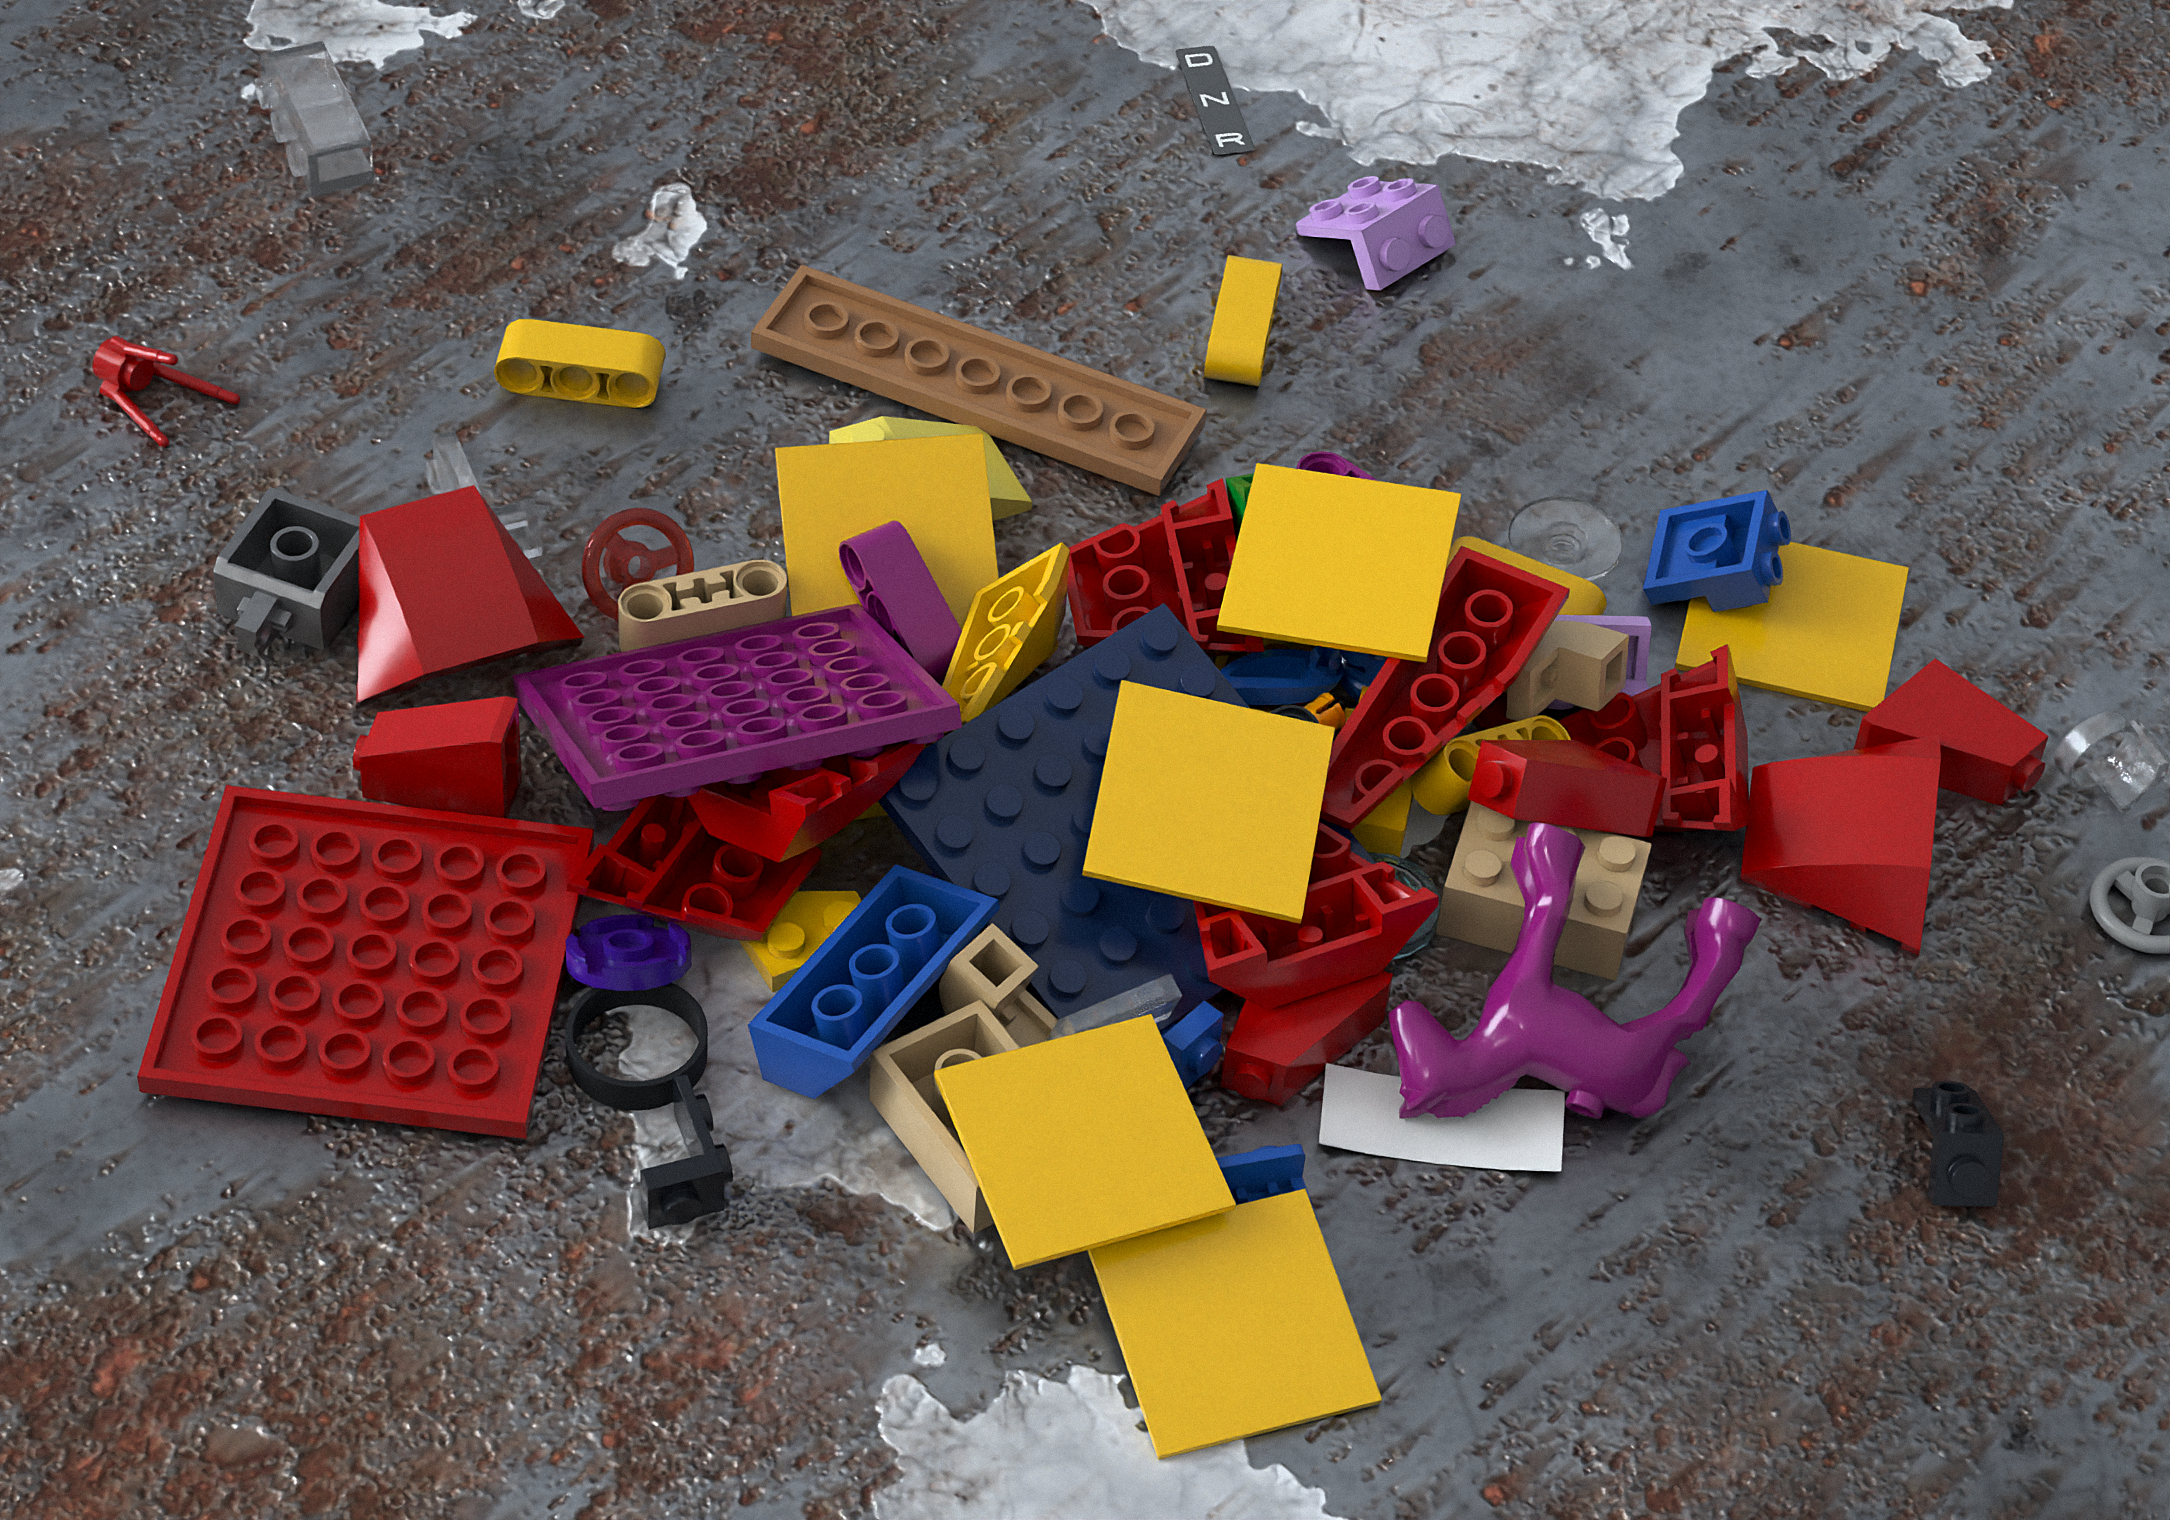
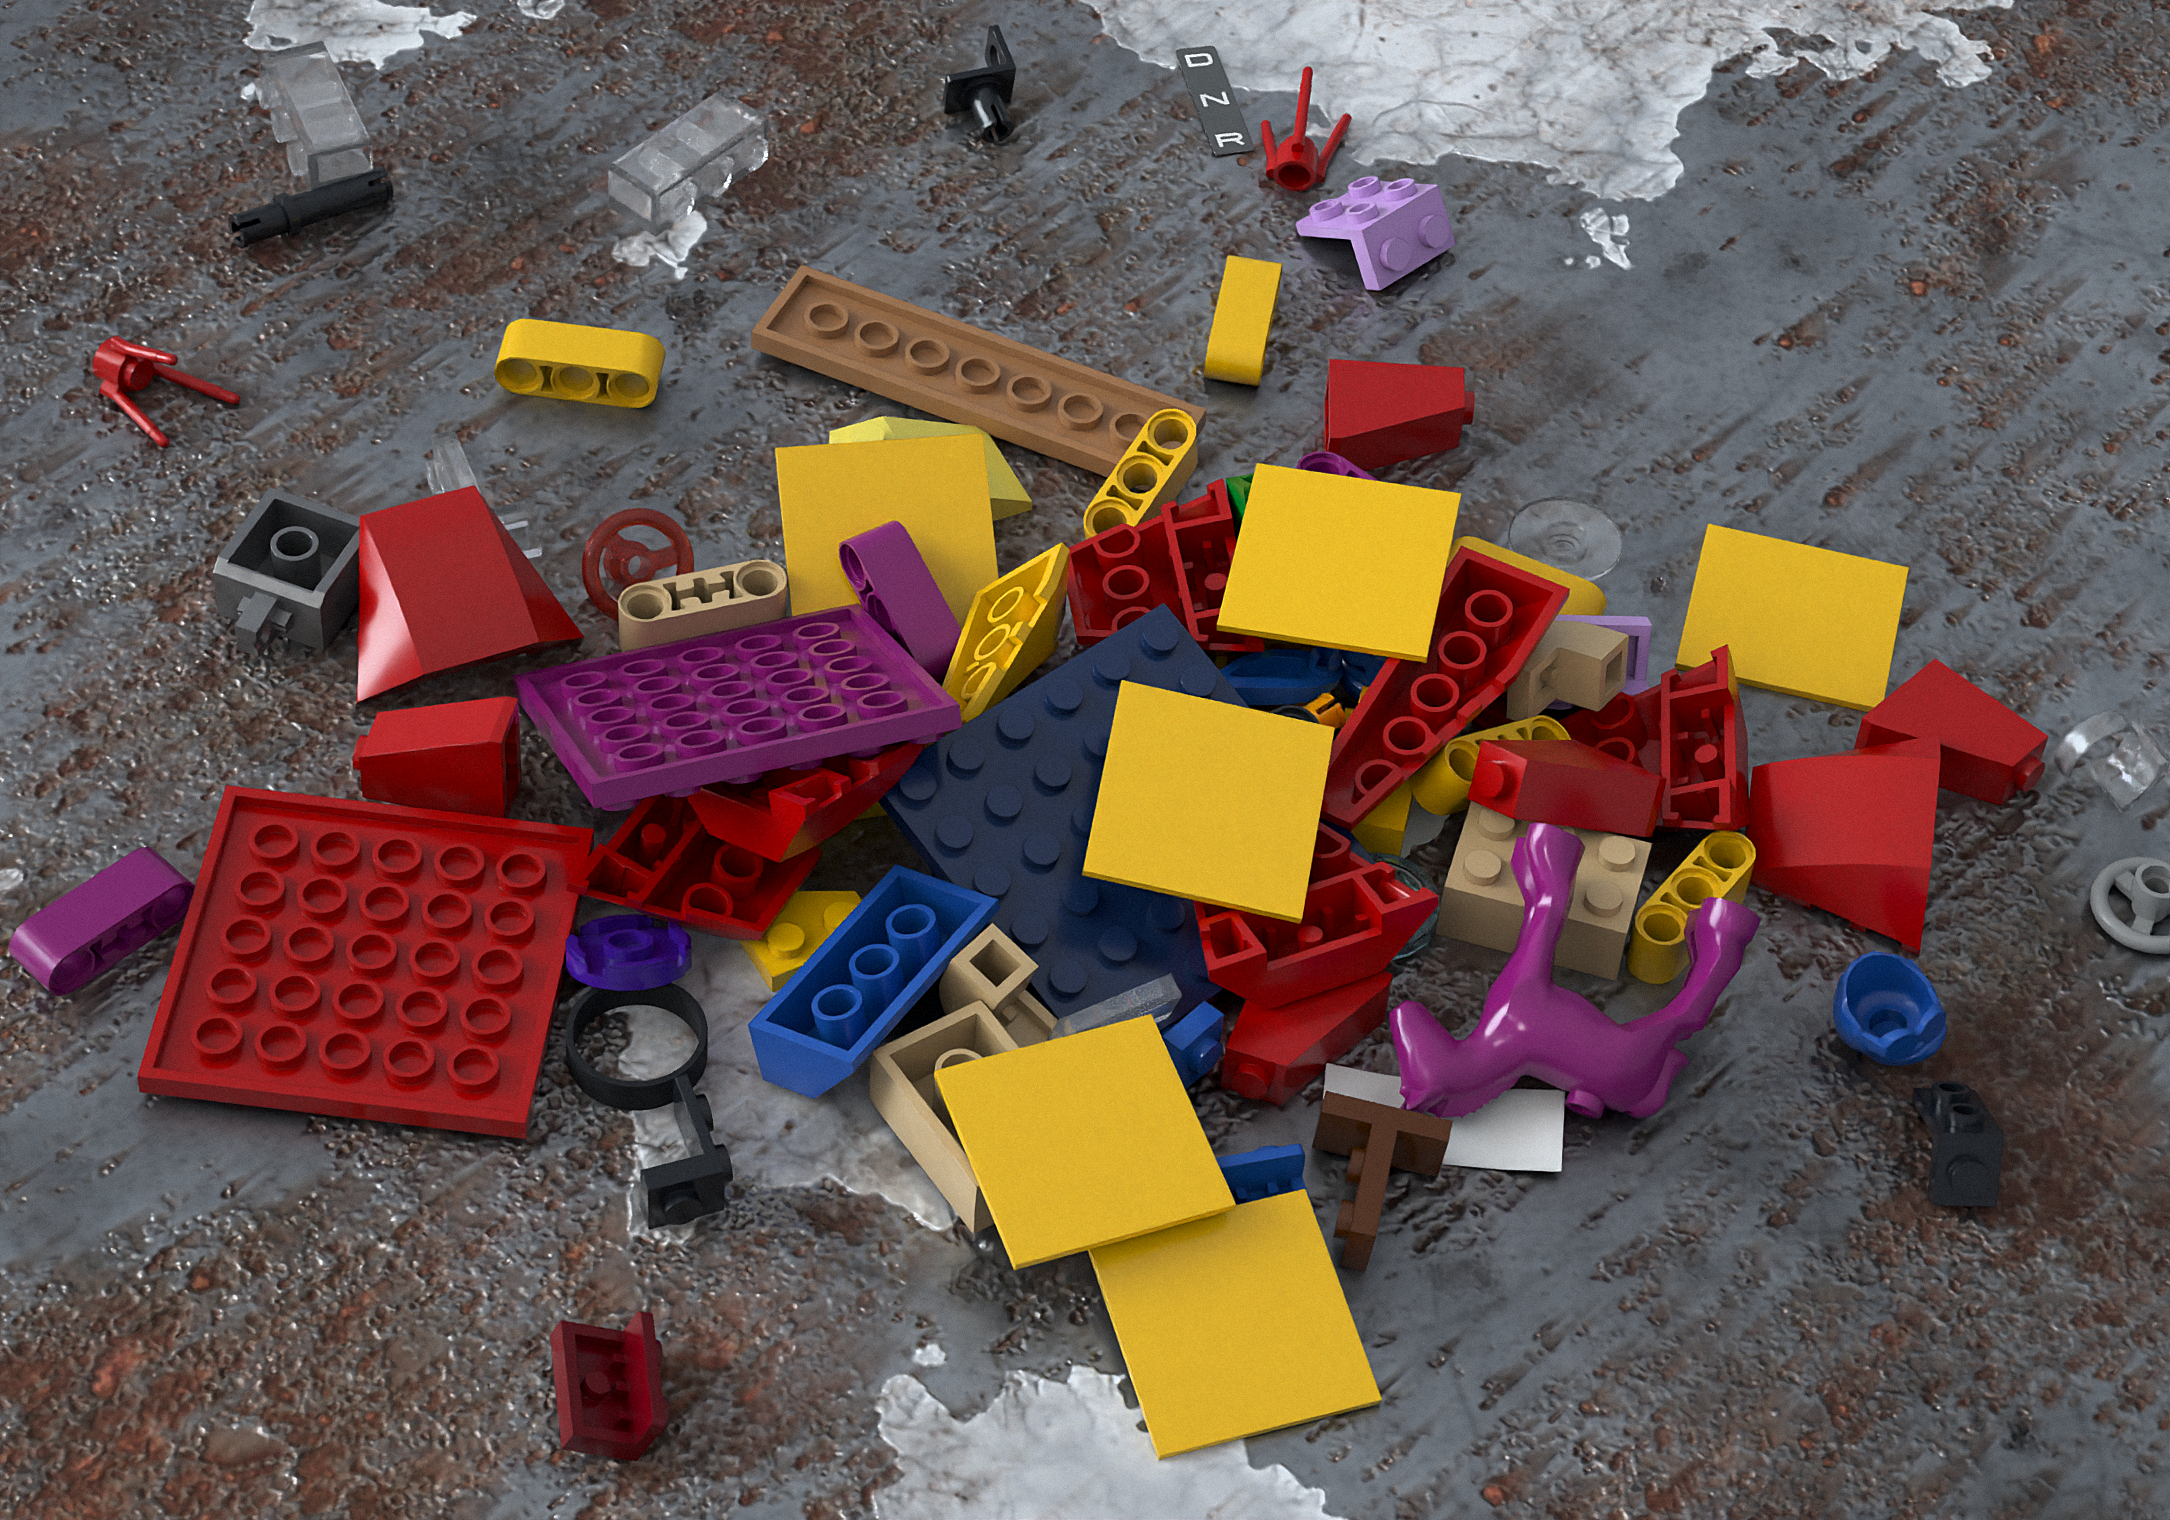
(102, 921): none -> magenta beam
(290, 213): none -> black pin
(609, 1387): none -> dark red bracket
(688, 163): none -> clear brick
(985, 89): none -> black bracket
(1146, 465): none -> yellow beam
(1296, 160): none -> red plant
(1375, 1140): none -> reddish brown bracket
(1393, 411): none -> red slope
(1715, 868): none -> yellow beam
(1718, 552): blue plate -> none
(1888, 1010): none -> blue hair

